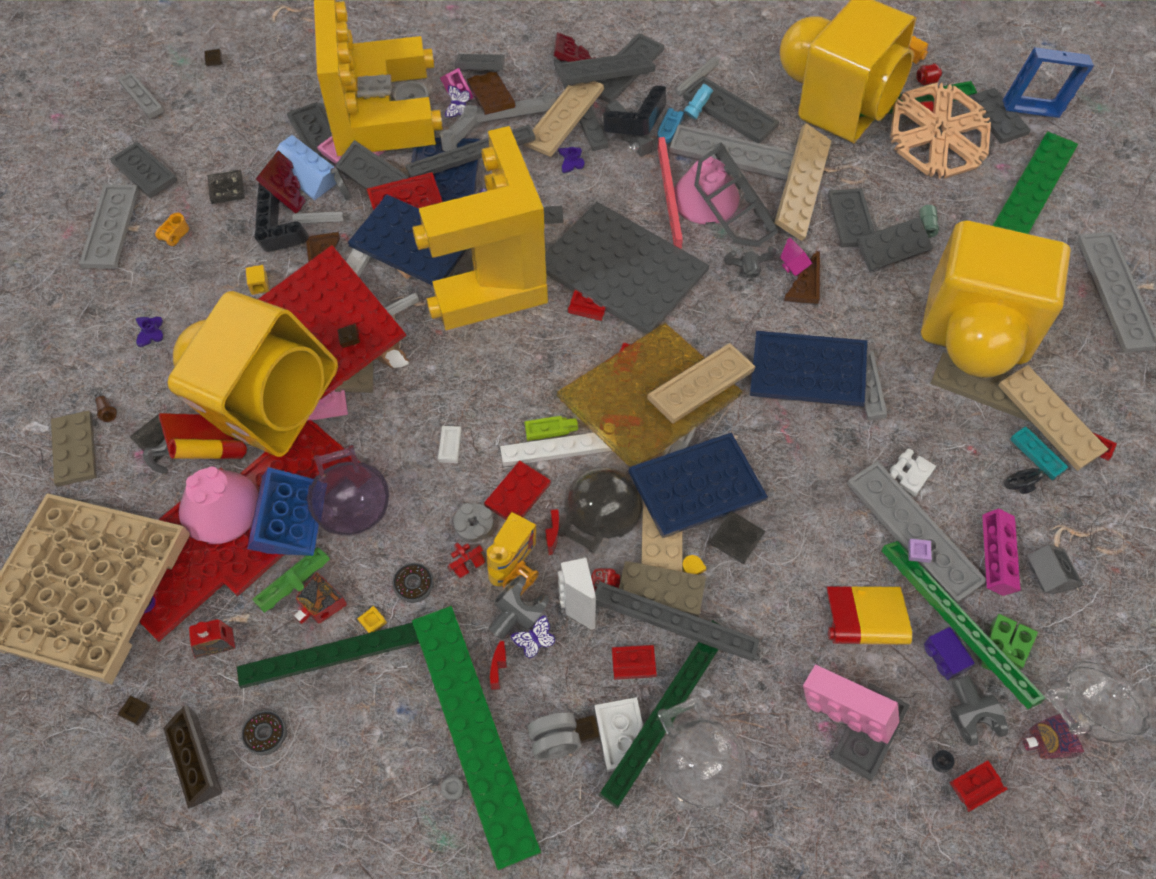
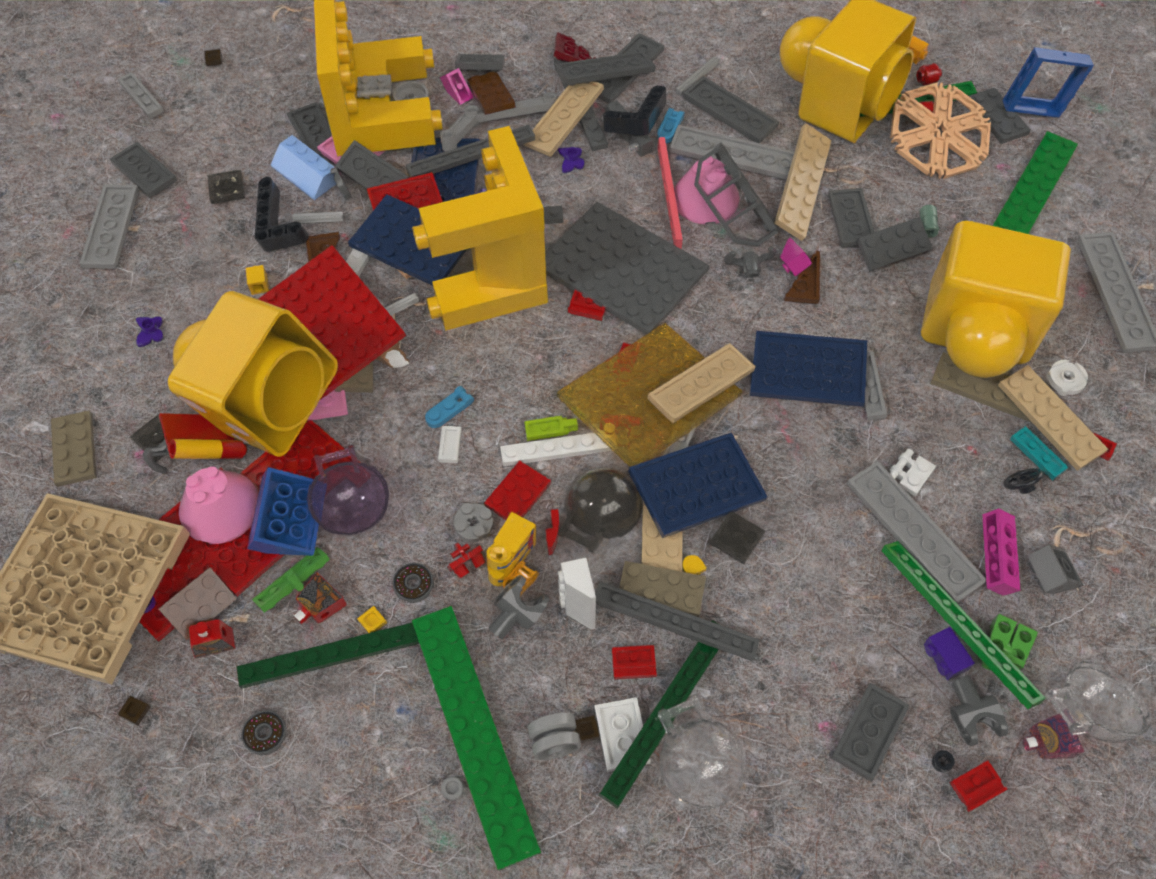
(105, 410): reddish brown cone -> none
(174, 229): light orange piece -> none
(191, 757): dark brown slope -> none
(197, 602): none -> plate
(281, 182): dark red plate -> none
(348, 335): dark brown plate -> none
(448, 408): none -> dark azure plate
(458, 101): animal -> none
(498, 661): red slope -> none
(534, 638): animal -> none
(605, 575): red head -> none
(699, 100): medium azure axle -> none
(851, 704): bright pink brick -> none
(868, 615): yellow door -> none
(919, 550): lavender plate -> none
(1061, 384): none -> white plate

